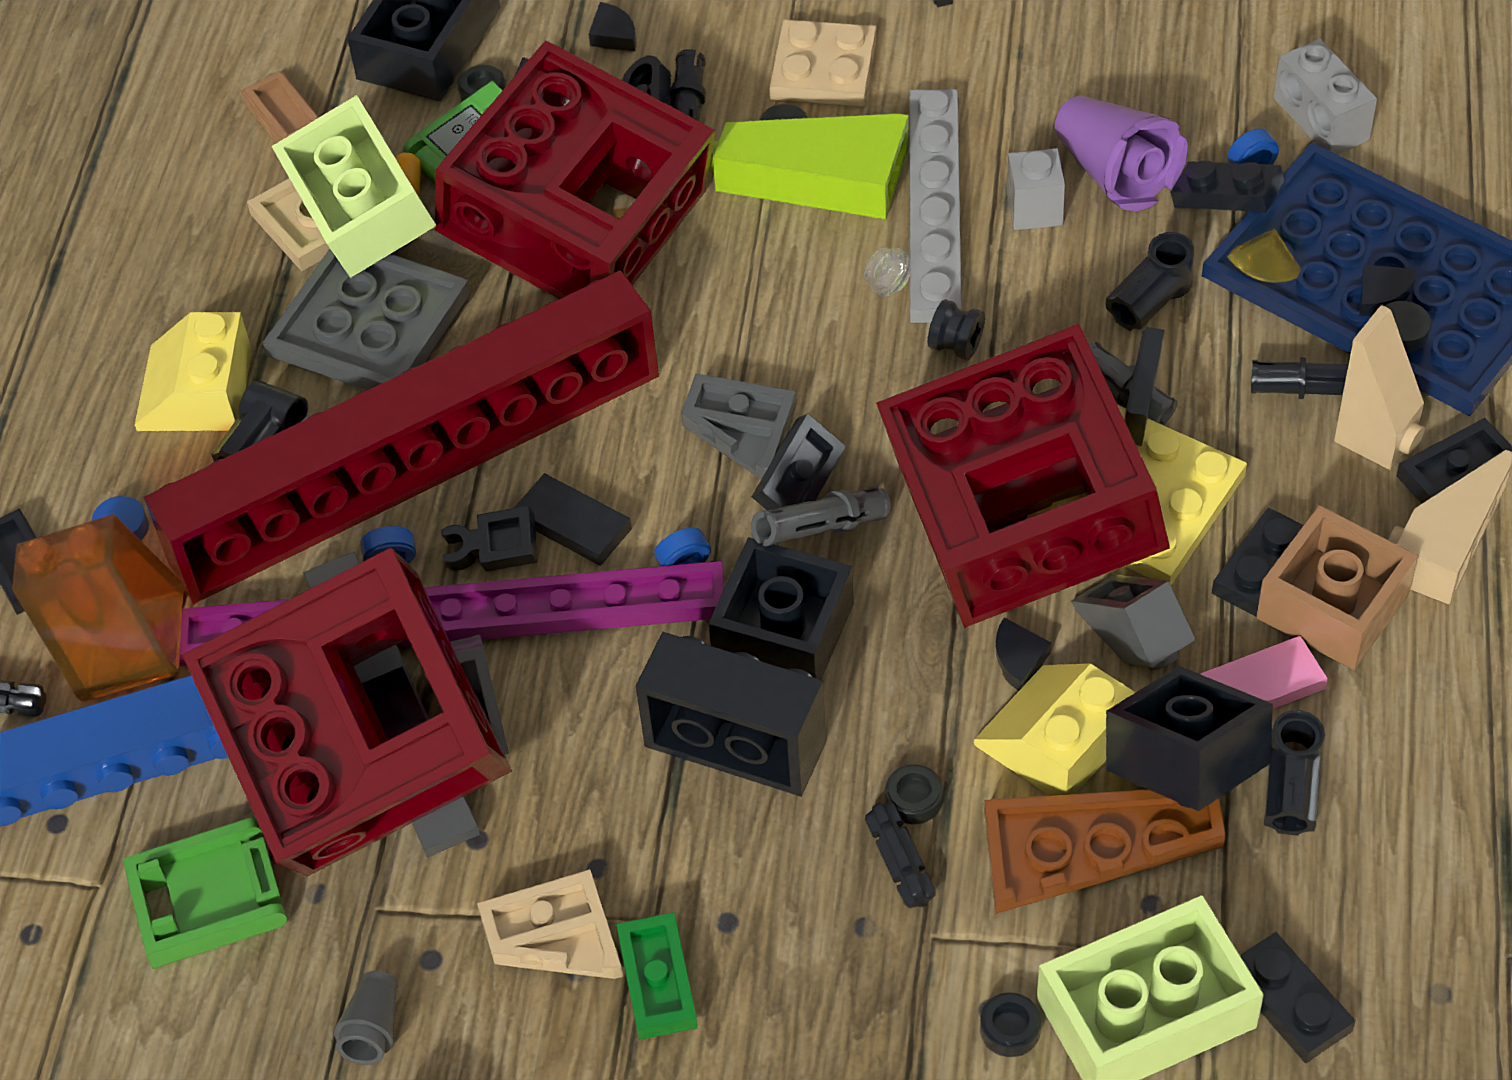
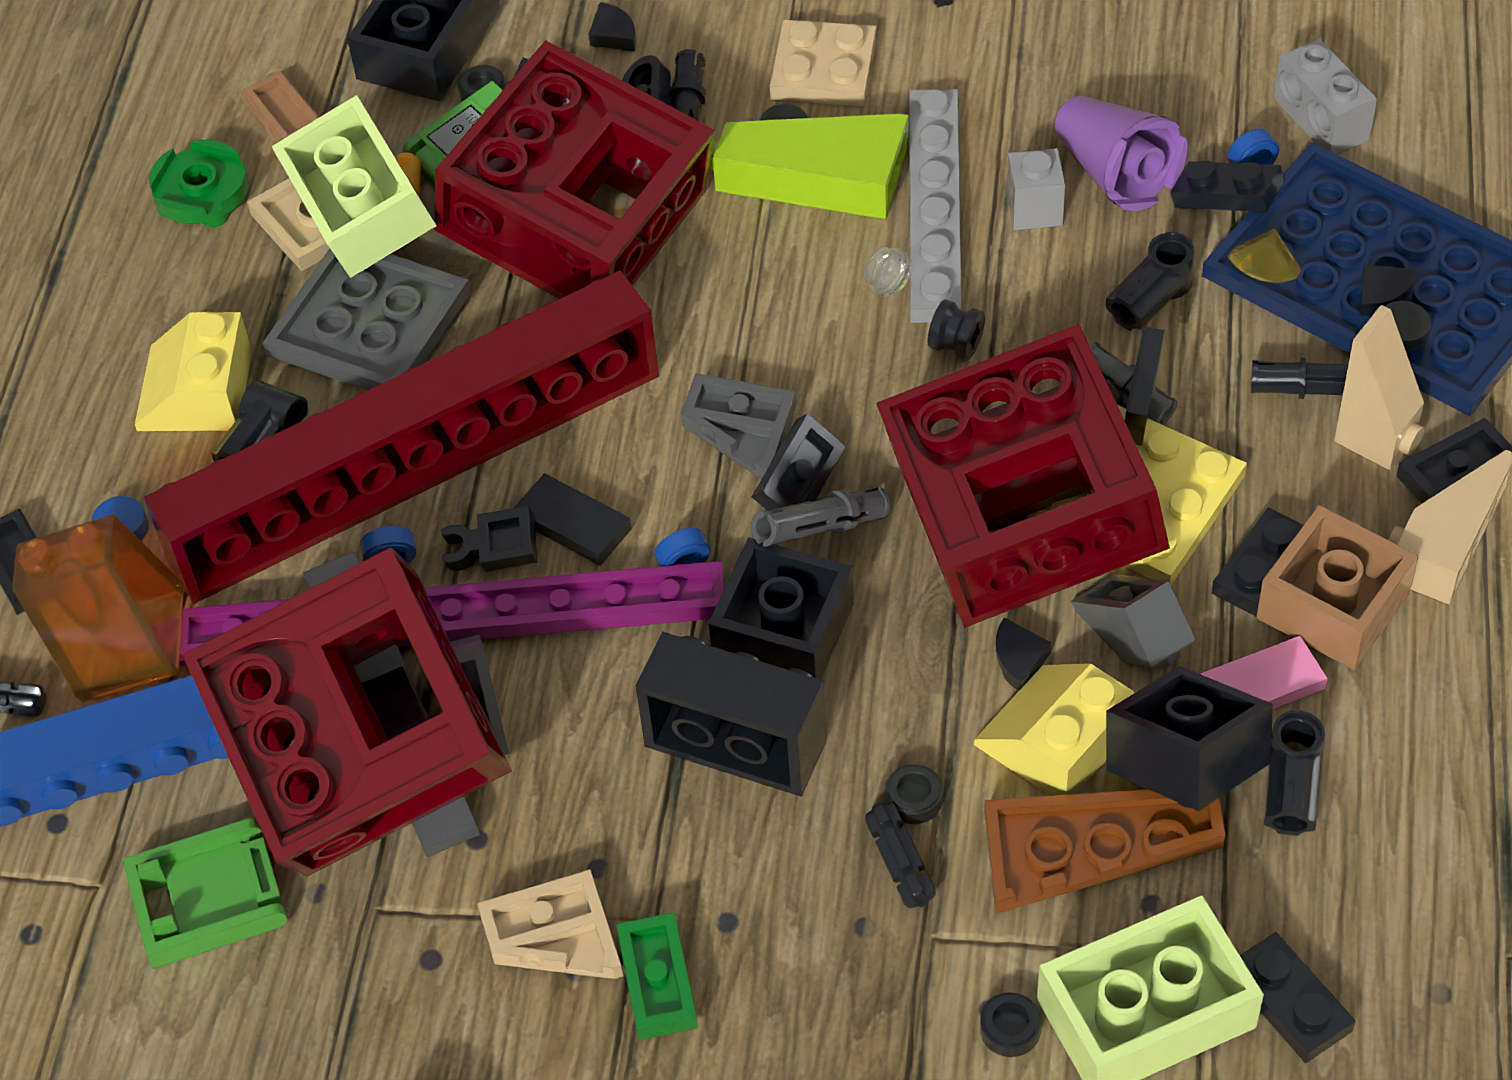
(204, 203): none -> green plate
(368, 1020): dark grey cone -> none

